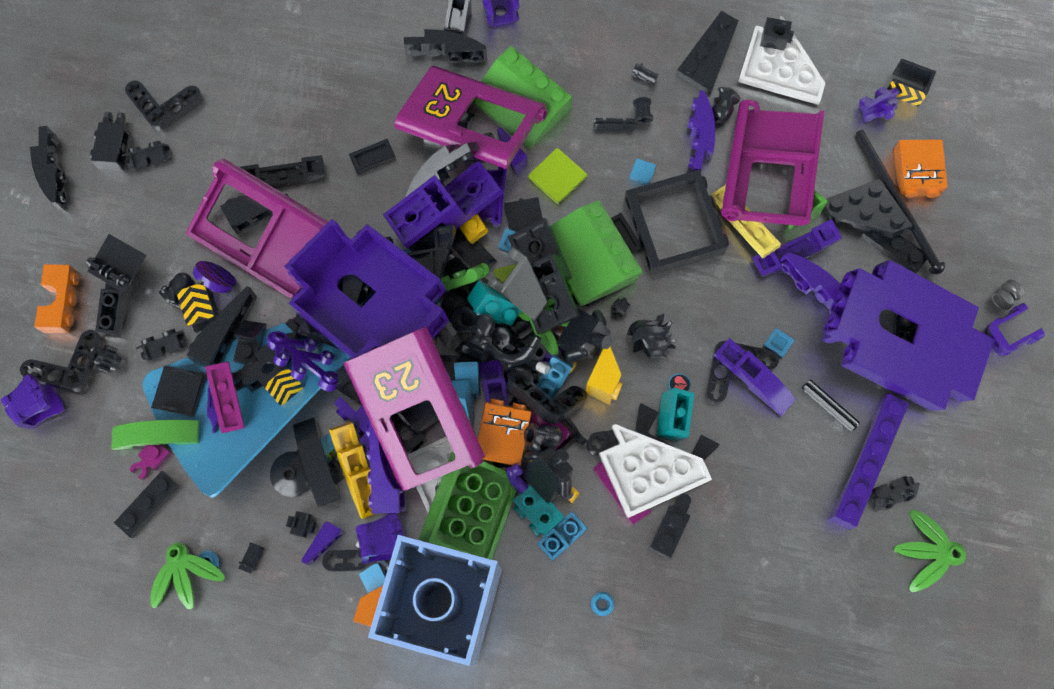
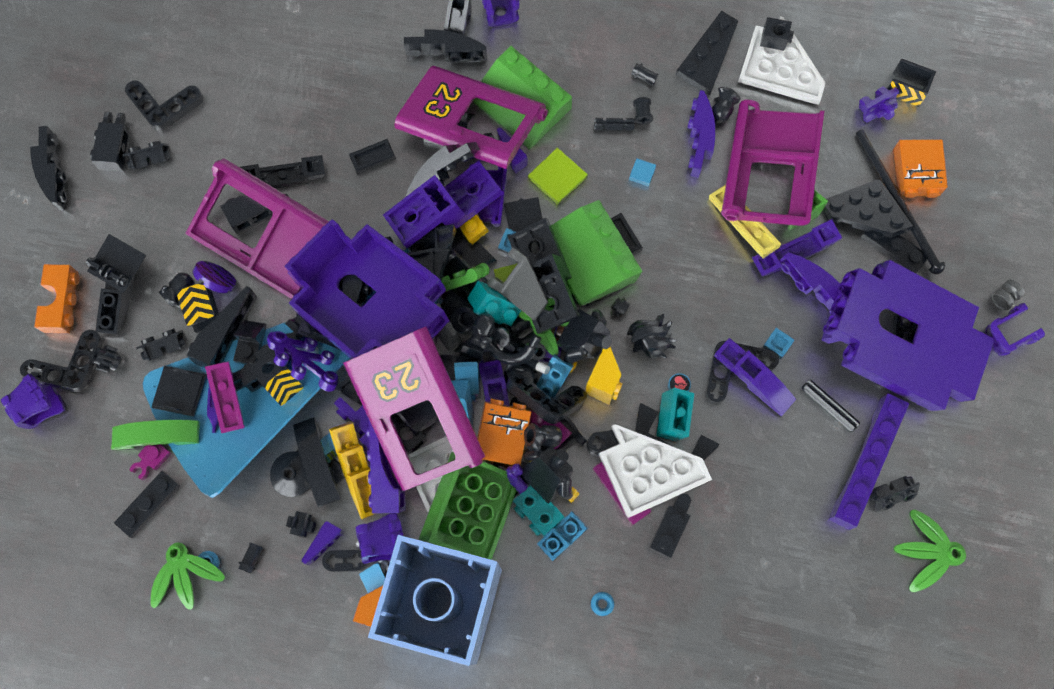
(654, 264): black window -> none

